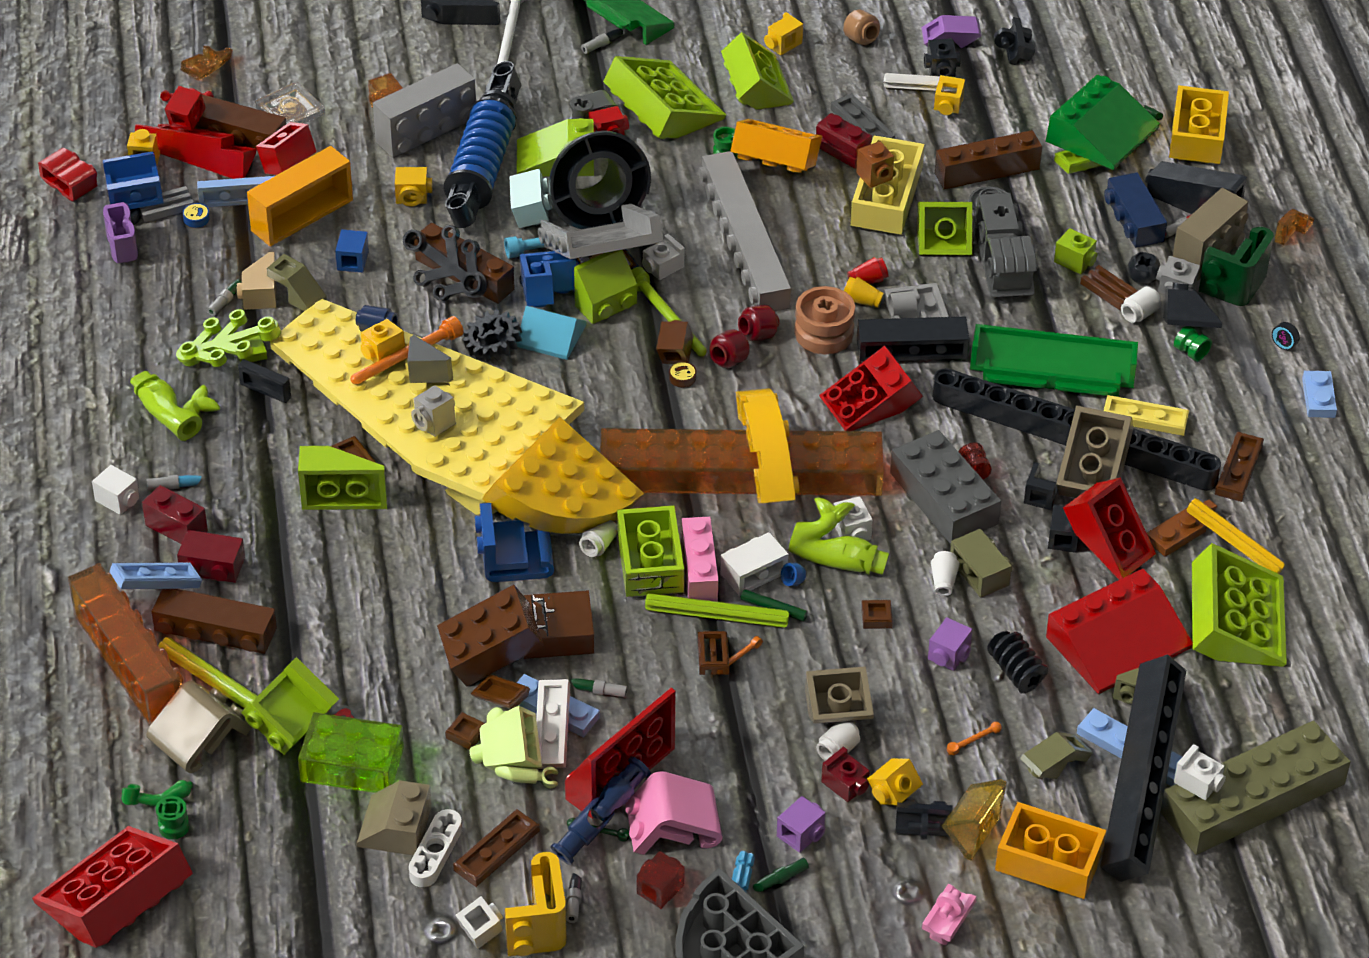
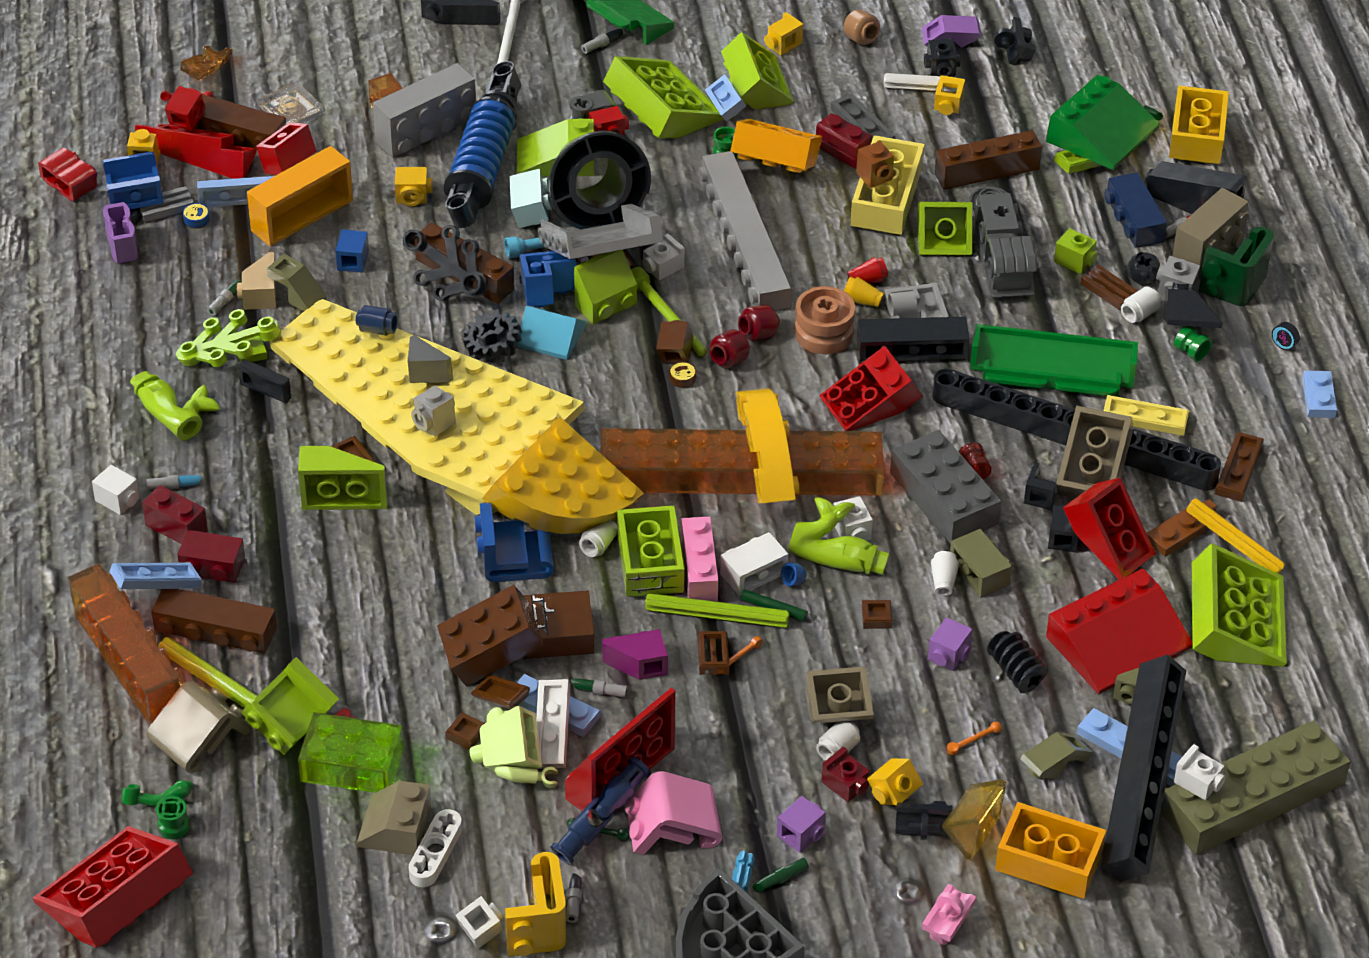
(381, 340): yellow brick -> none
(448, 330): orange piece -> none
(496, 847): reddish brown tile -> none
(637, 654): none -> magenta slope
(660, 879): clear red brick -> none
(725, 98): none -> light blue plate
(1291, 222): clear orange slope -> none

